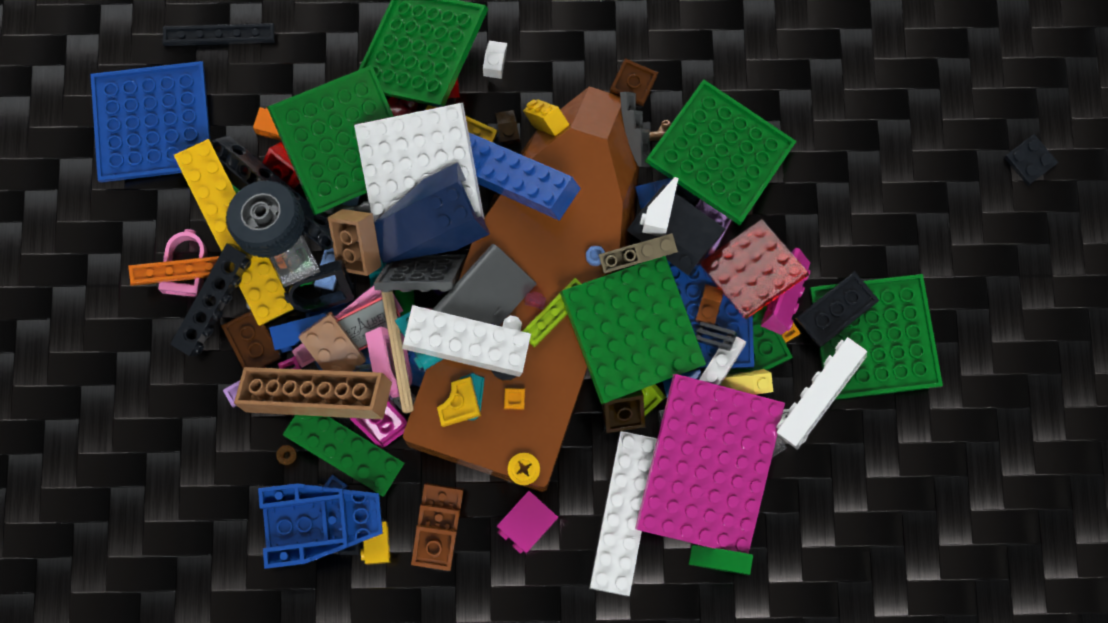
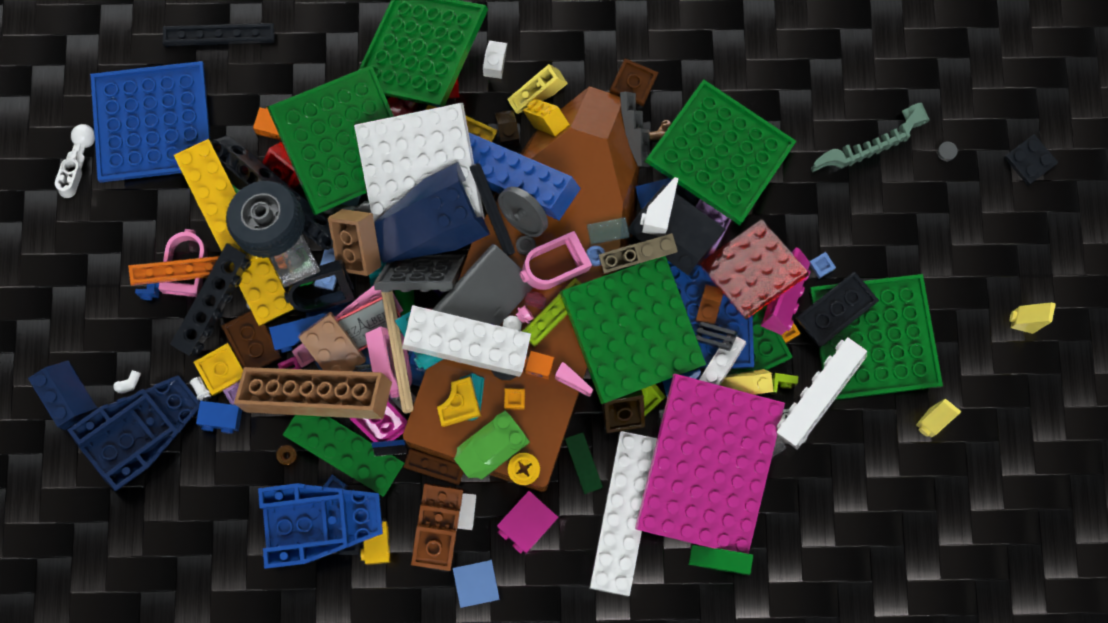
(63, 394): none -> dark blue slope
(82, 137): none -> white beam
(127, 385): none -> white arm
(134, 430): none -> dark blue wedge
(151, 291): none -> blue bracket
(200, 389): none -> white pin
(219, 369): none -> yellow plate
(219, 416): none -> blue brick
(389, 448): none -> black sticker
(433, 467): none -> reddish brown tile
(467, 512): none -> white sticker
(476, 584): none -> medium blue tile
(490, 447): none -> bright green slope
(492, 209): none -> black axle
(523, 211): none -> dark grey piece
(524, 315): none -> bright pink plate
(525, 245): none -> dark grey tile
(538, 365): none -> orange brick
(540, 87): none -> light yellow slope
(570, 378): none -> bright pink slope
(575, 249): none -> bright pink window
(583, 463): none -> dark green tile
(608, 231): none -> clear light blue tile
(784, 380): none -> lime bracket
(822, 265): none -> medium blue plate
(914, 117): none -> sand green piece
(937, 418): none -> light yellow slope
(947, 151): none -> dark grey tile
(1032, 317): none -> light yellow slope

